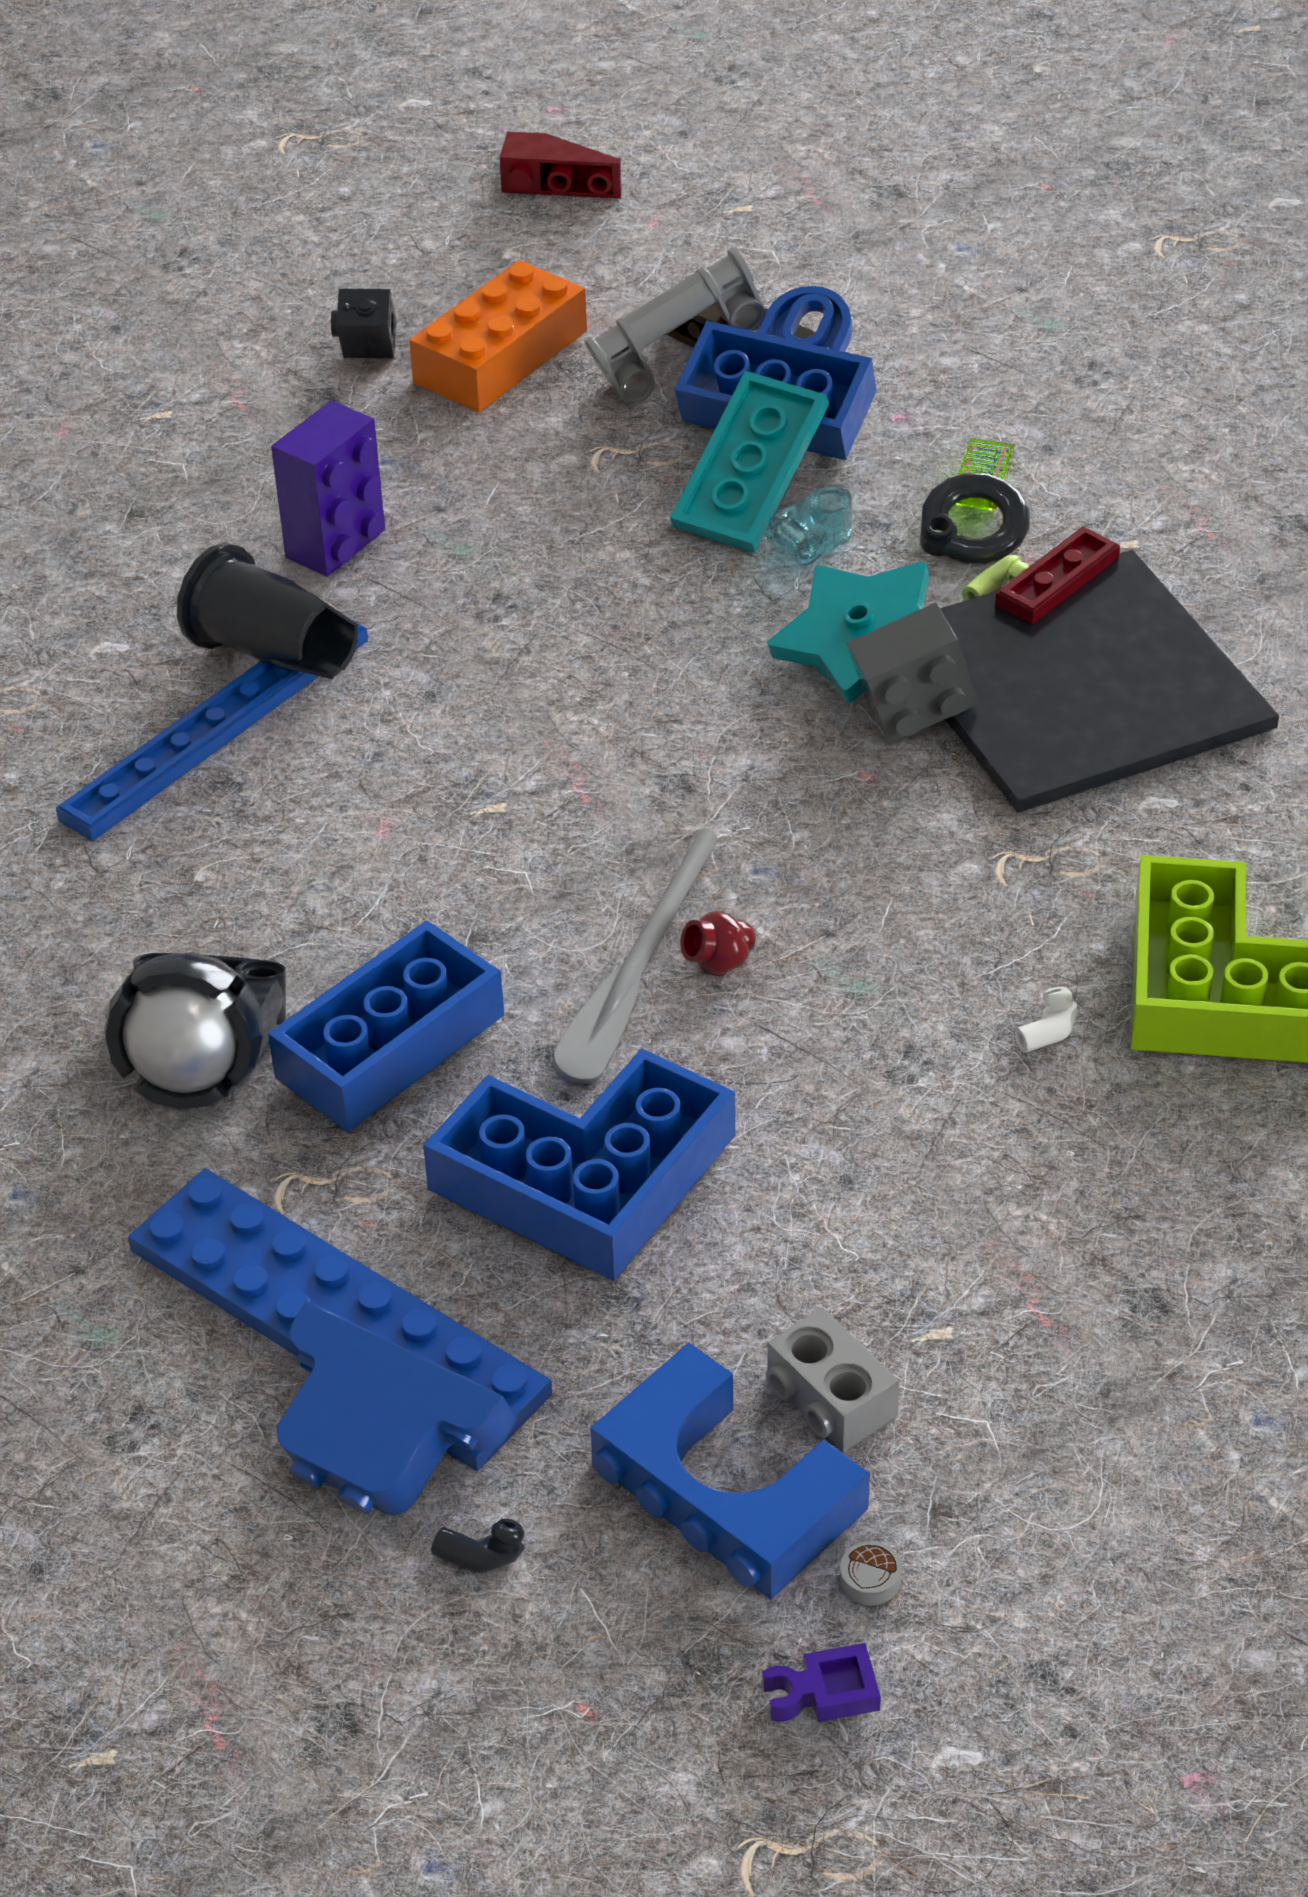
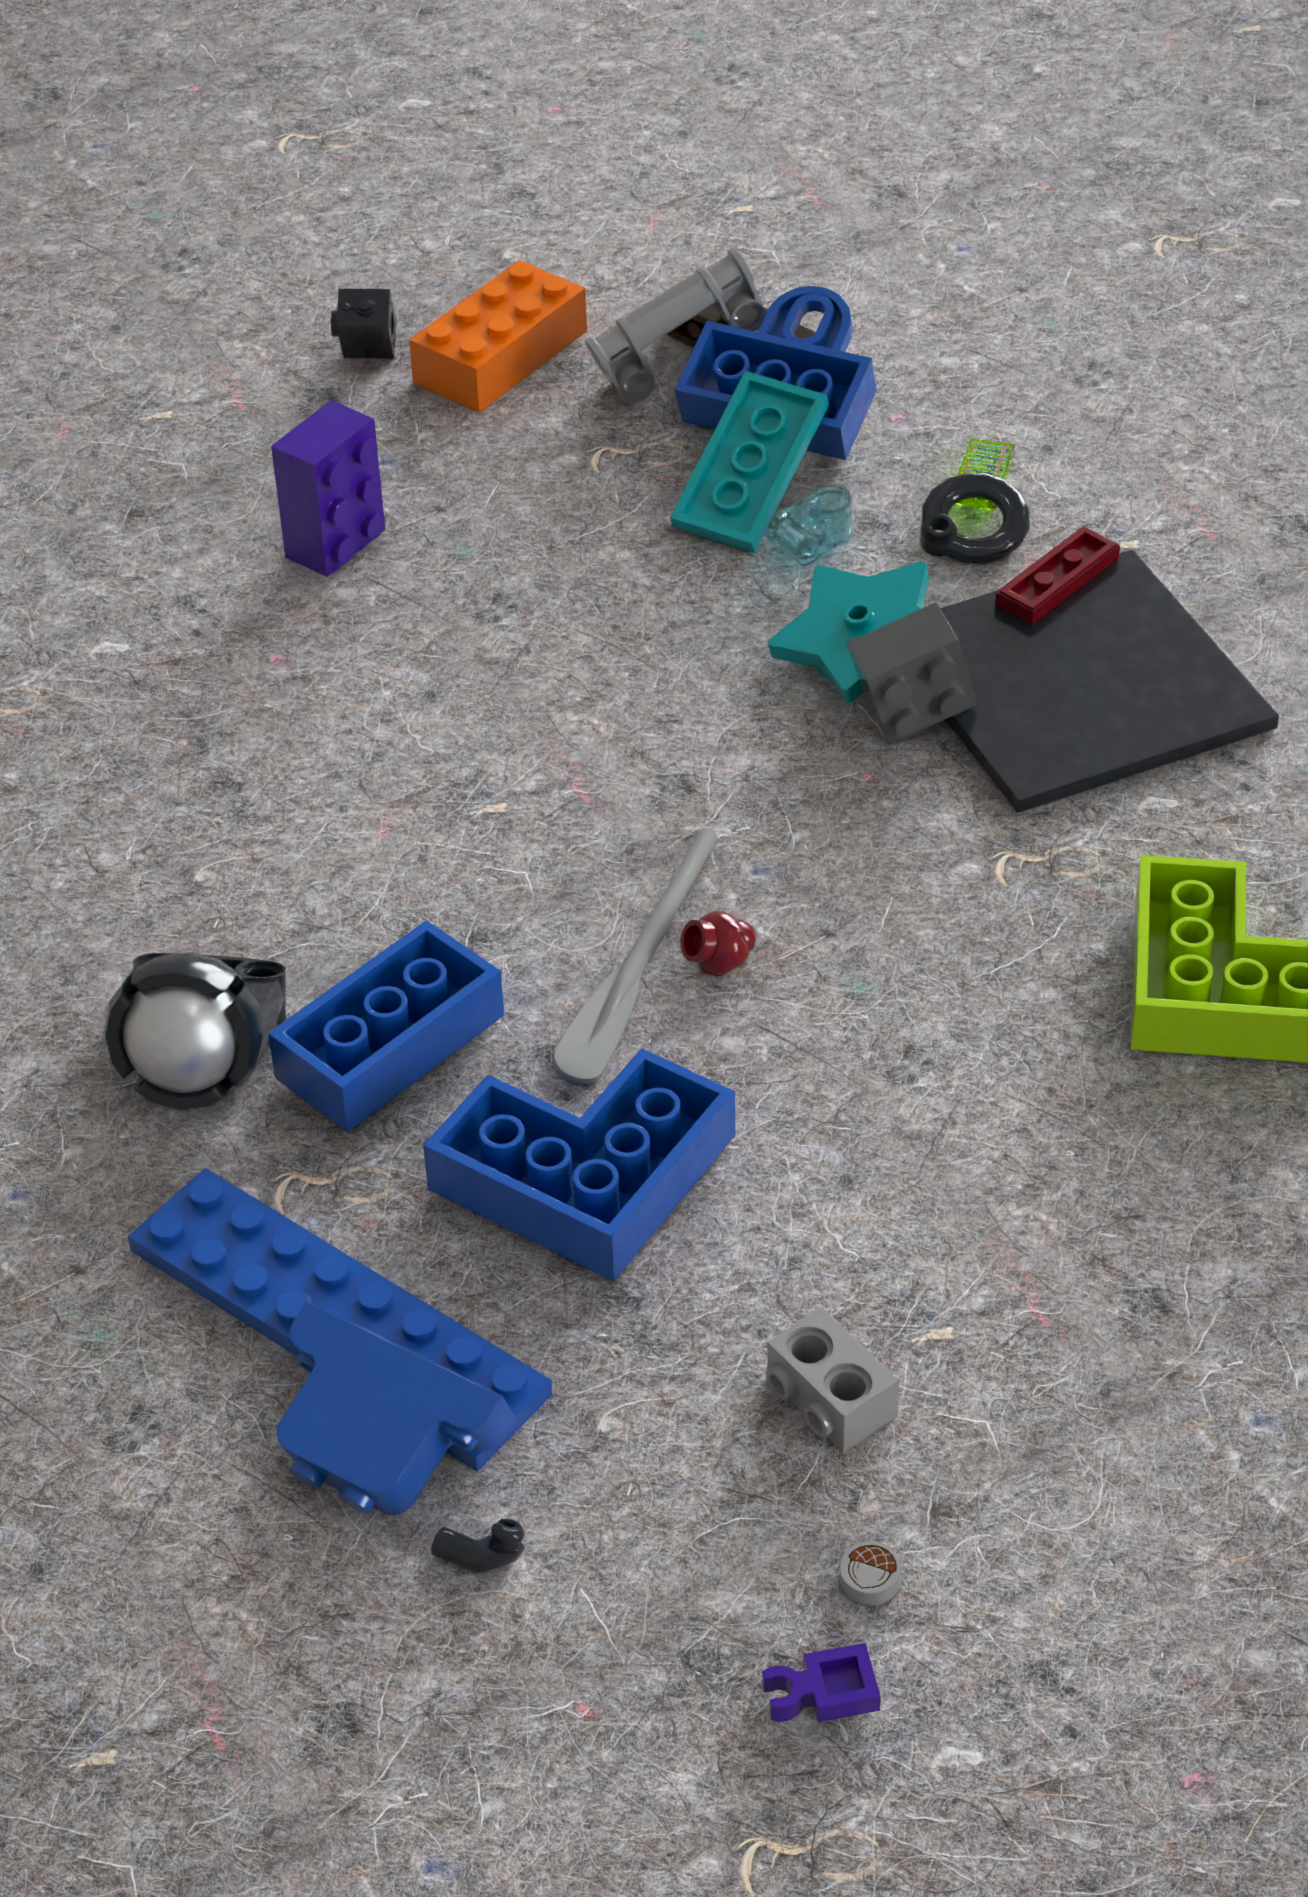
(182, 746): blue tile -> none
(262, 614): black piece -> none
(557, 167): dark red slope -> none
(758, 1533): blue arch -> none
(995, 577): yellowish green arm -> none
(1055, 1022): white arm -> none

